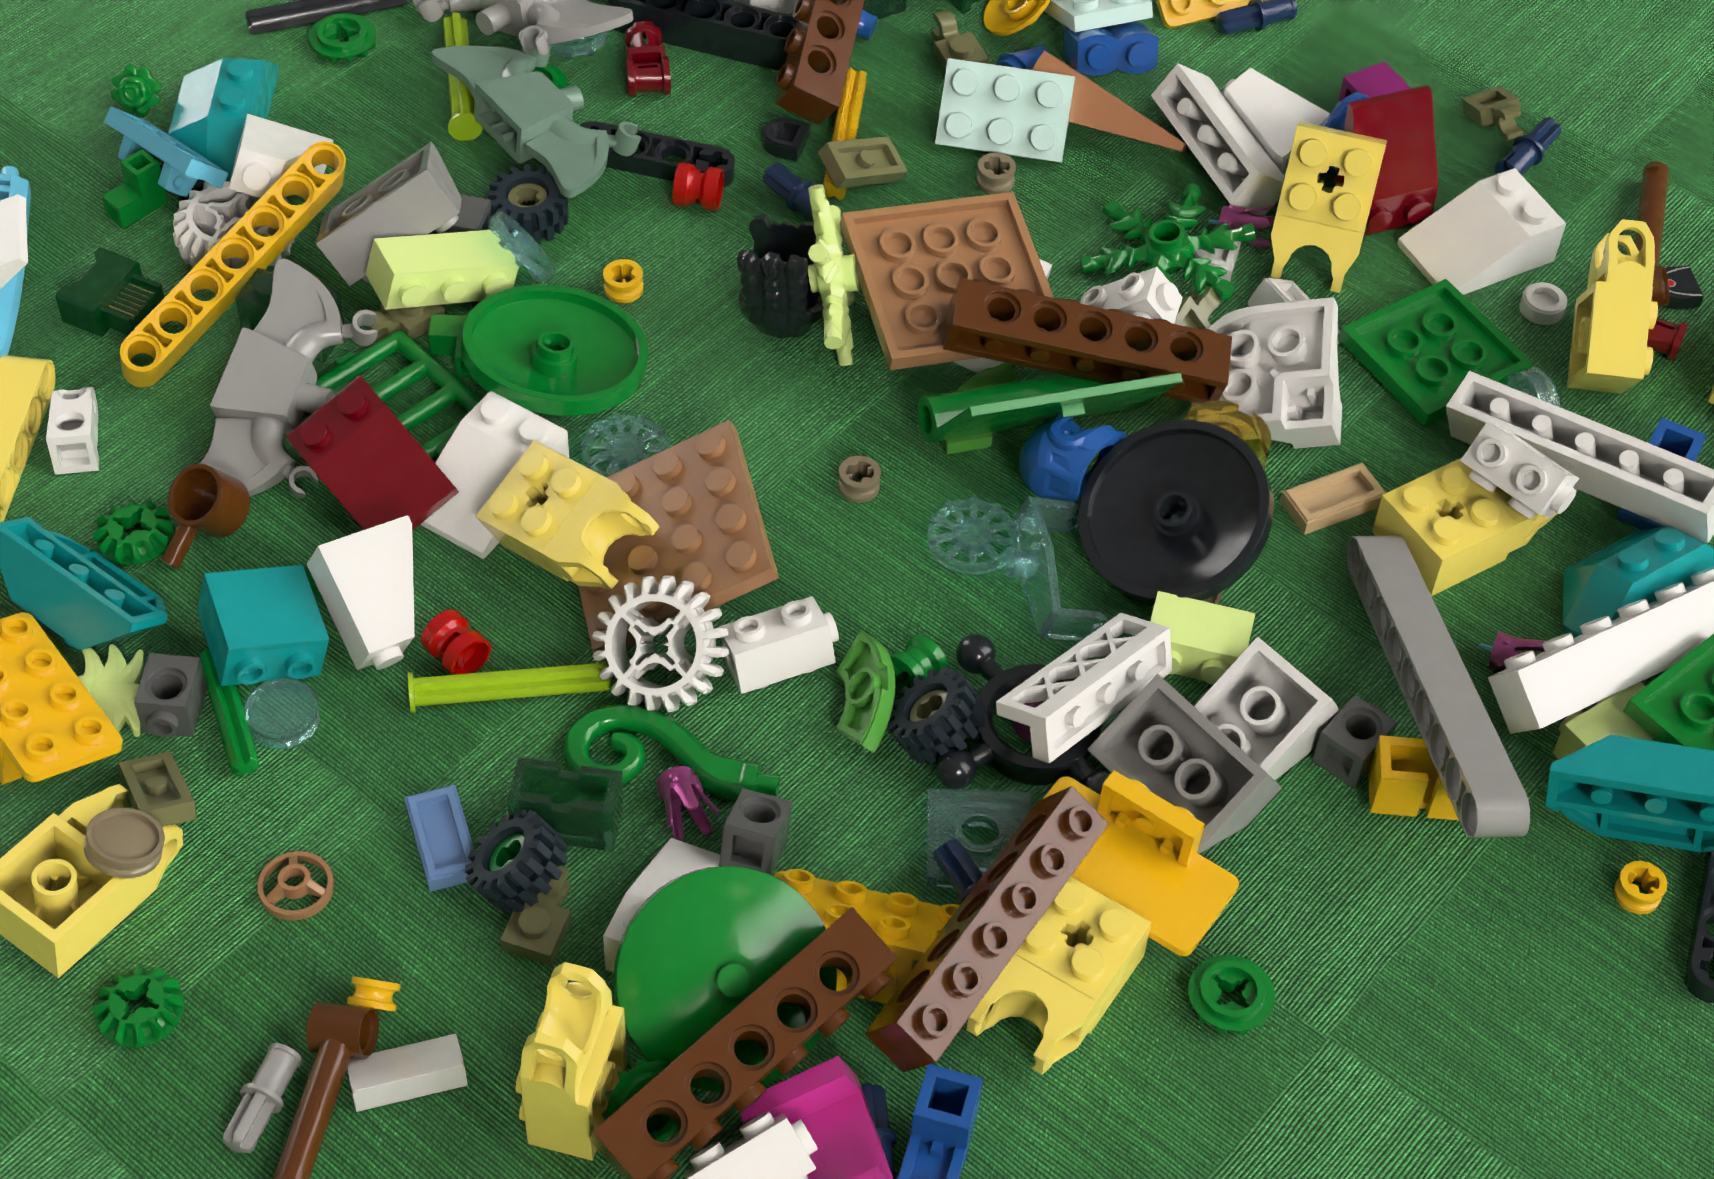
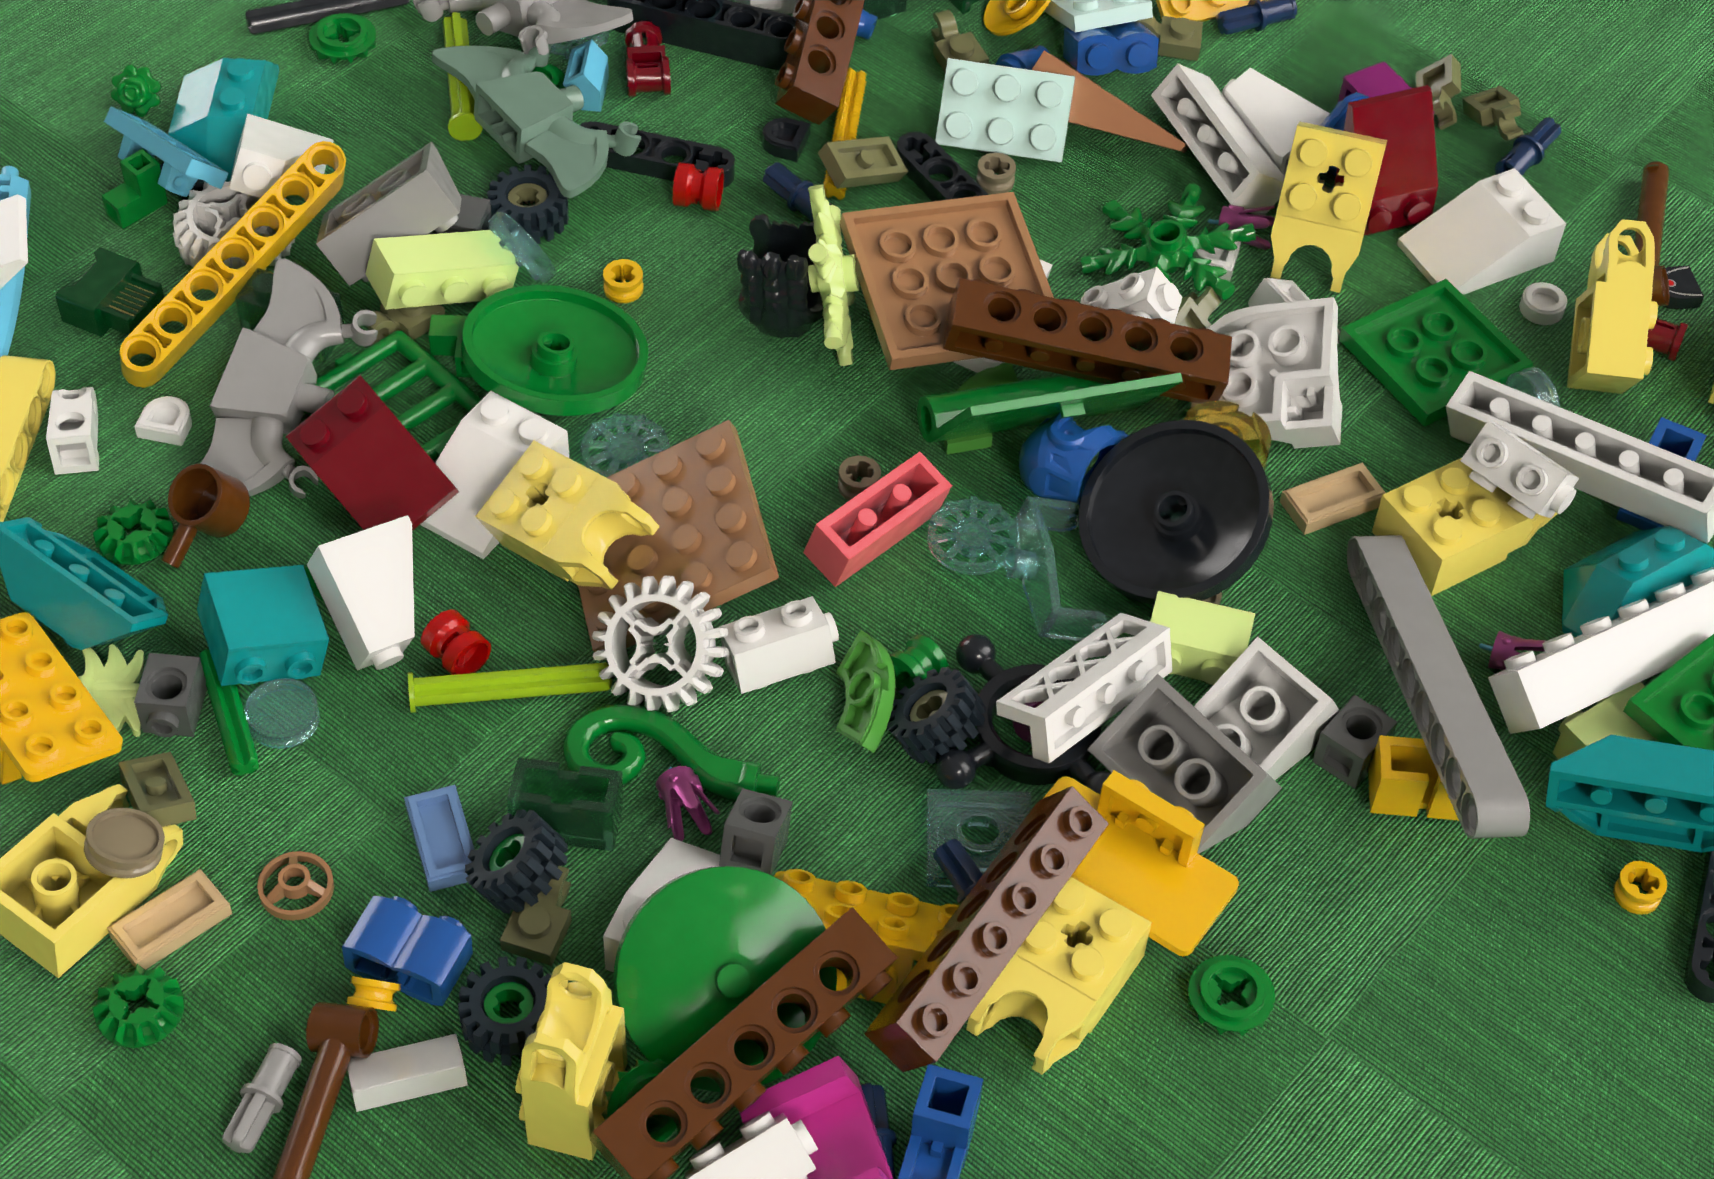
(165, 421): none -> white tile
(170, 920): none -> tan tile
(408, 949): none -> blue brick
(482, 1002): none -> black bush
(590, 73): none -> medium azure piece
(877, 519): none -> coral brick
(935, 161): none -> black beam
(1176, 36): none -> olive plate
(1445, 82): none -> olive plate

